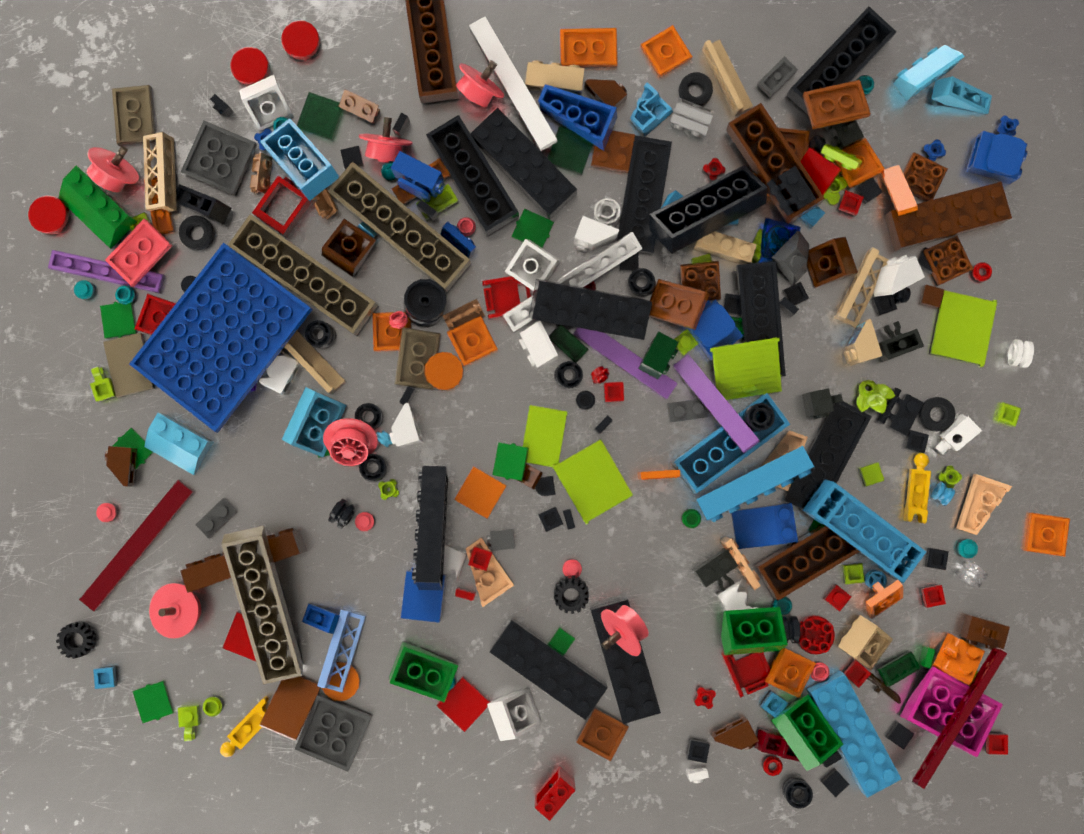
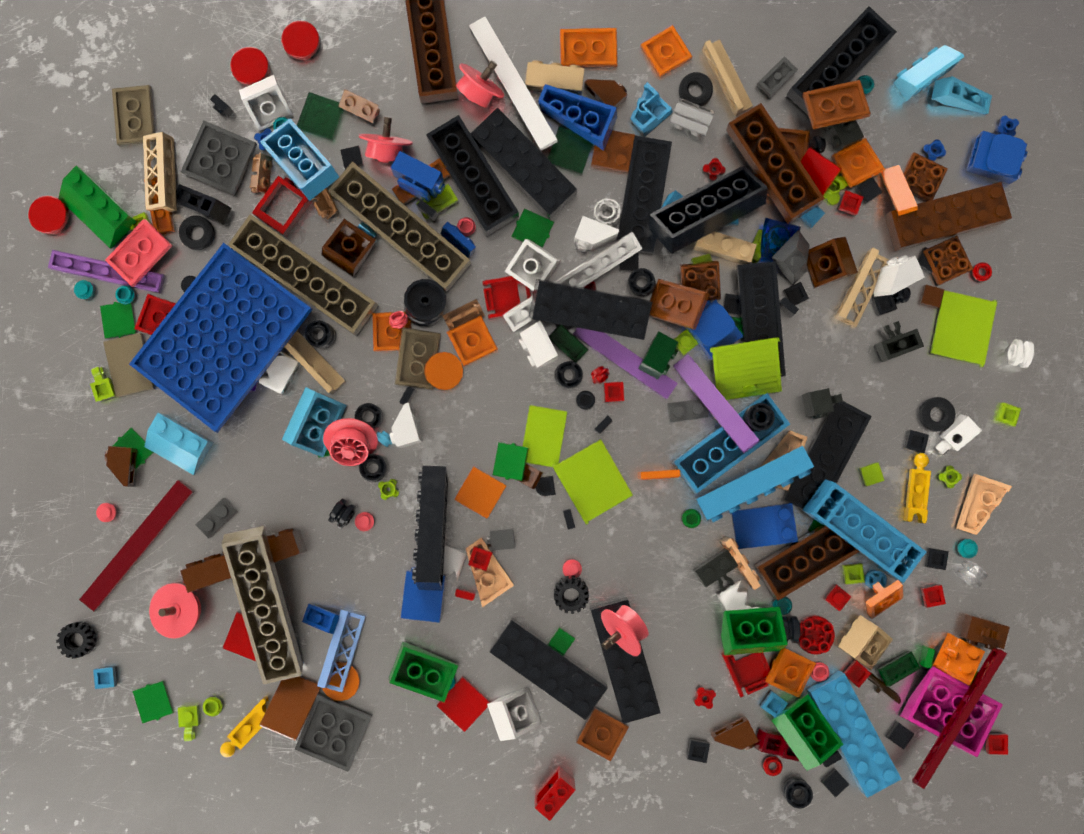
(111, 169): coral piece -> none
(387, 172): teal plate -> none
(401, 125): black tile -> none
(550, 519): black plate -> none
(697, 774): white plate -> none
(796, 188): black plate -> none
(848, 161): lime plate -> none
(862, 344): tan slope -> none
(875, 398): lime plate -> none
(905, 414): black plate -> none
(942, 493): dark azure wheel -> none
(1047, 534): orange tile -> none

